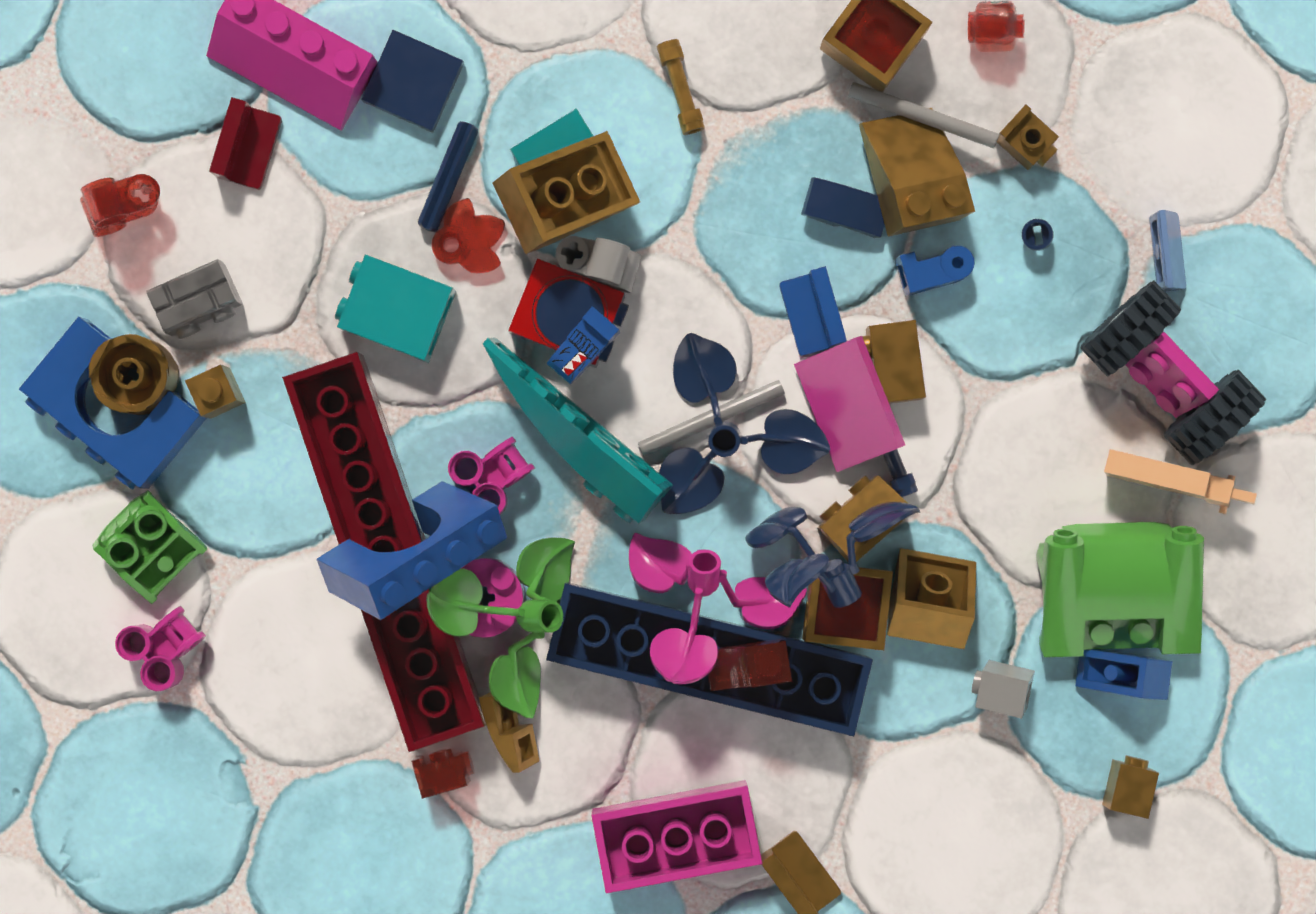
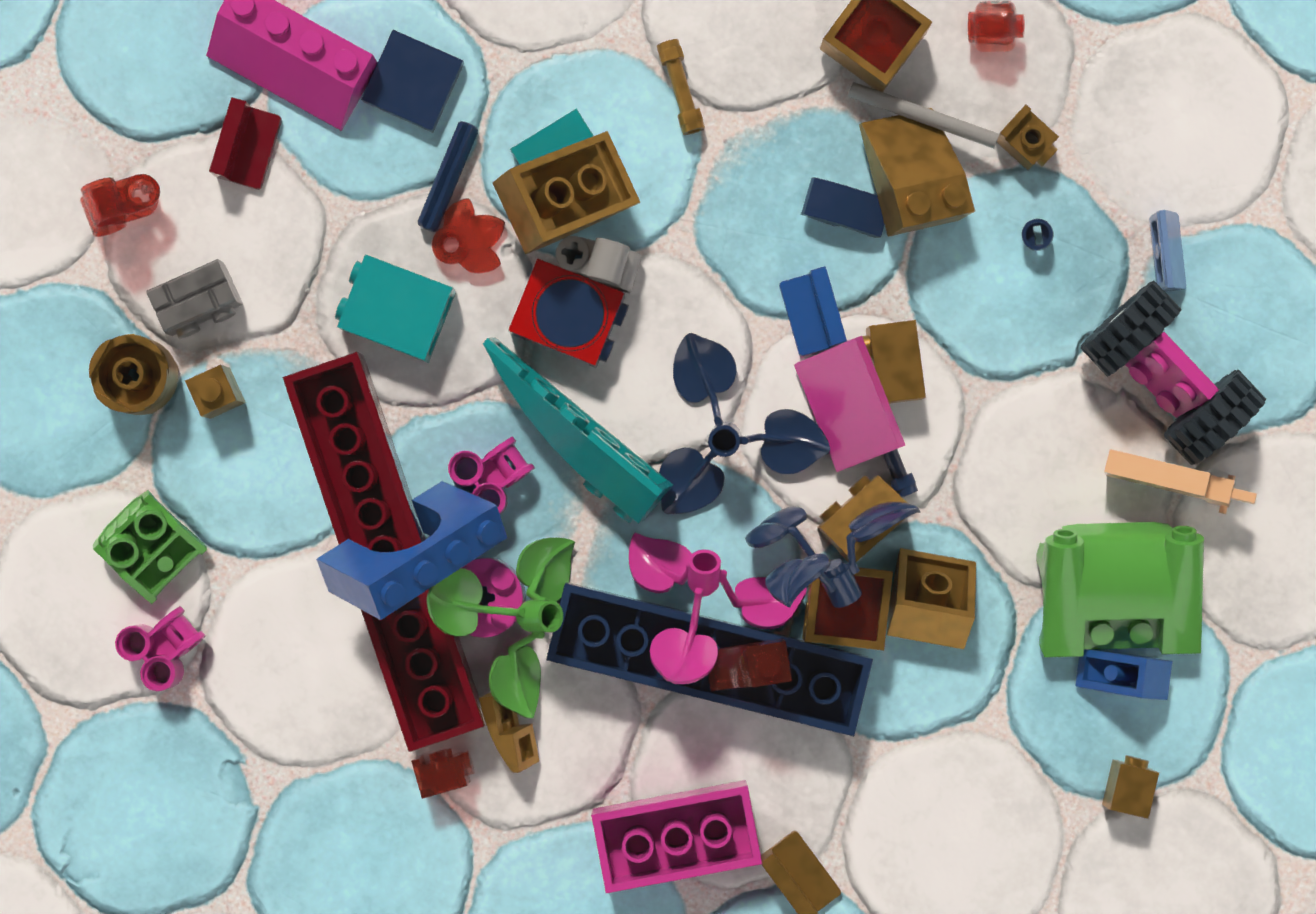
(60, 390): blue arch -> none
(583, 345): blue leg -> none
(706, 419): light grey piece -> none
(934, 272): blue leg -> none
(1003, 688): light grey brick -> none

